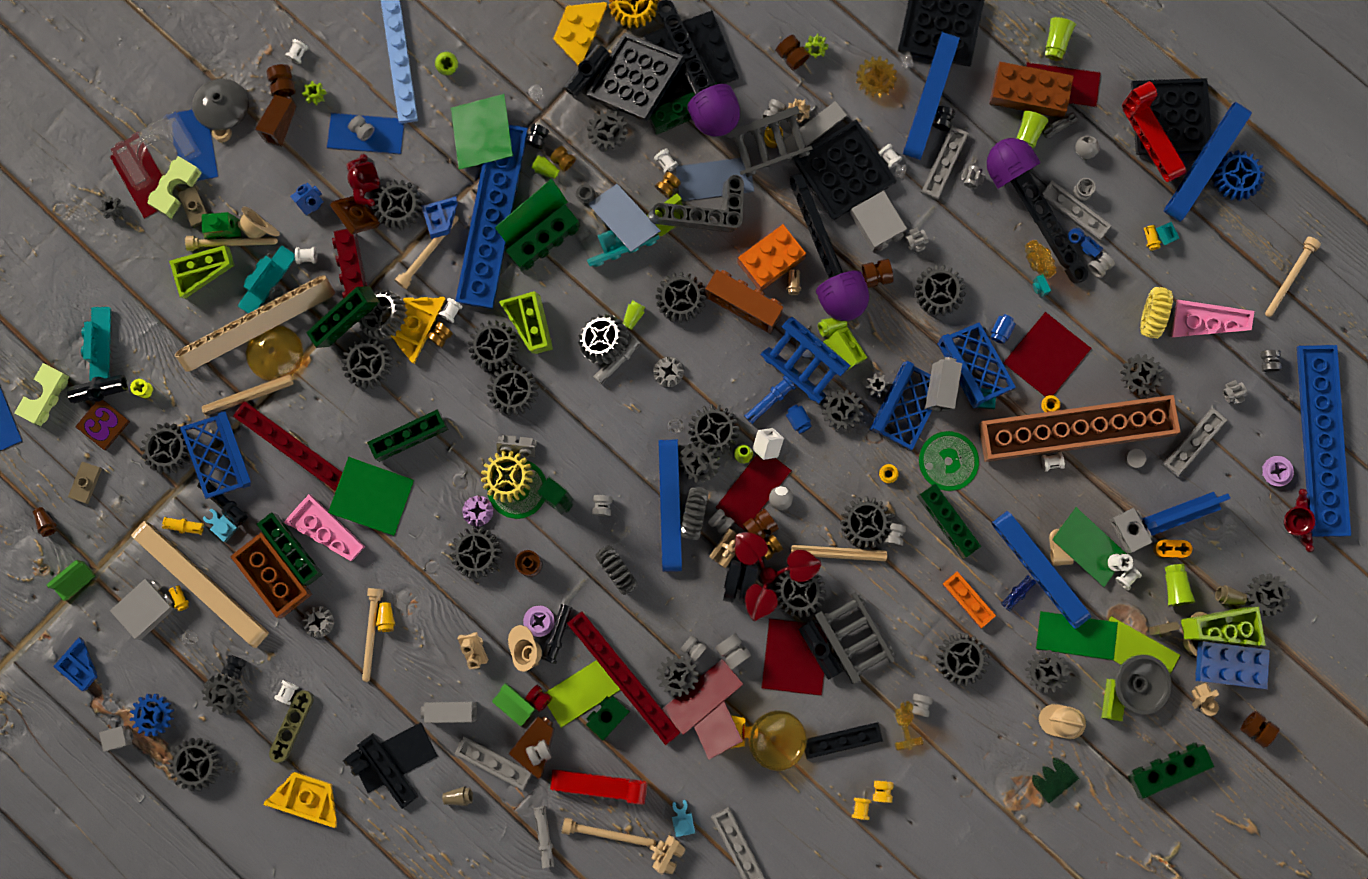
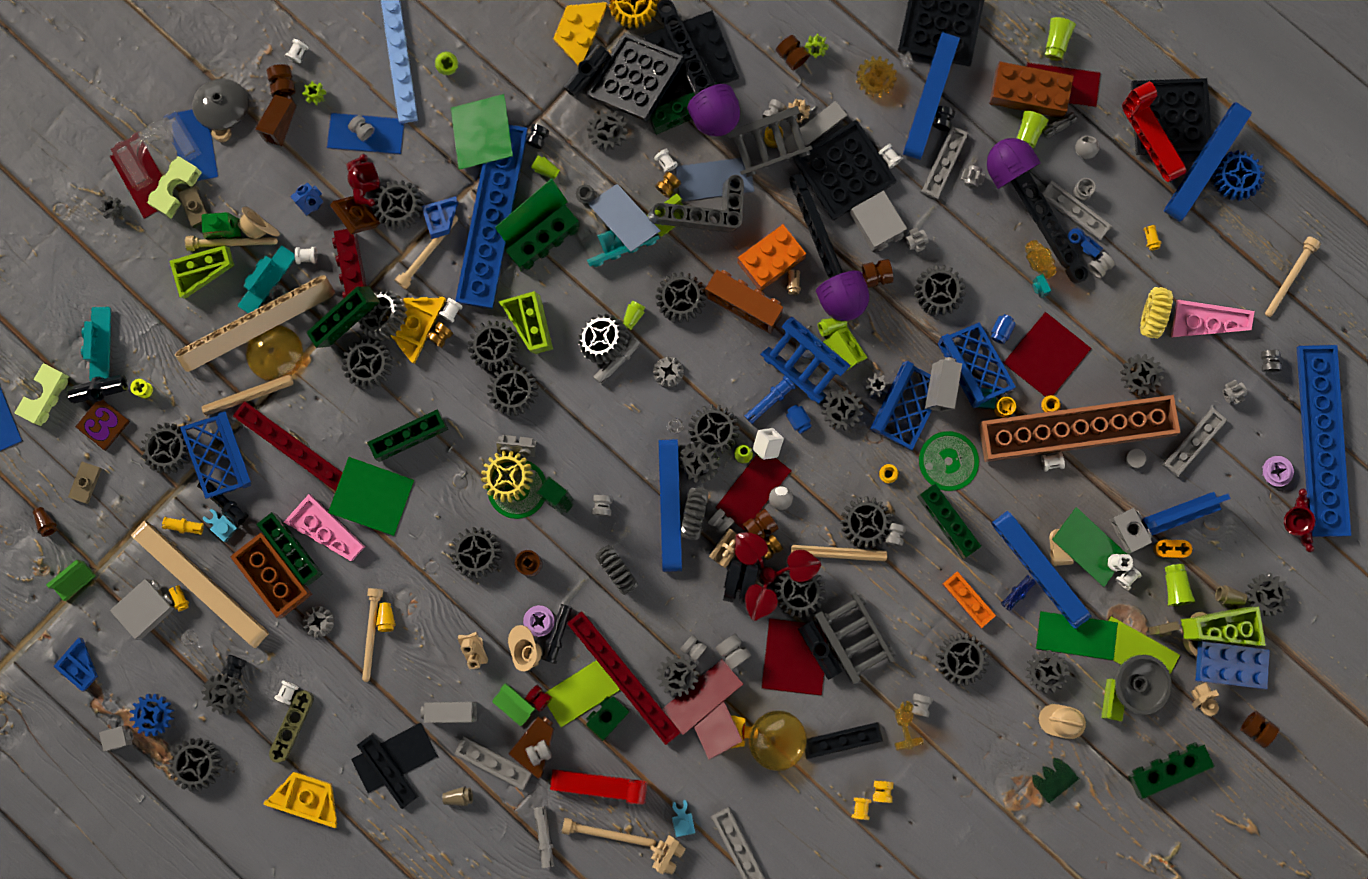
(356, 762): black wheel -> none
(484, 517): lavender gear -> none
(535, 92): clear hinge -> none
(562, 158): pearl gold wheel -> none
(900, 171): clear bush -> none
(1008, 406): none -> yellow wheel
(1167, 233): teal plate -> none

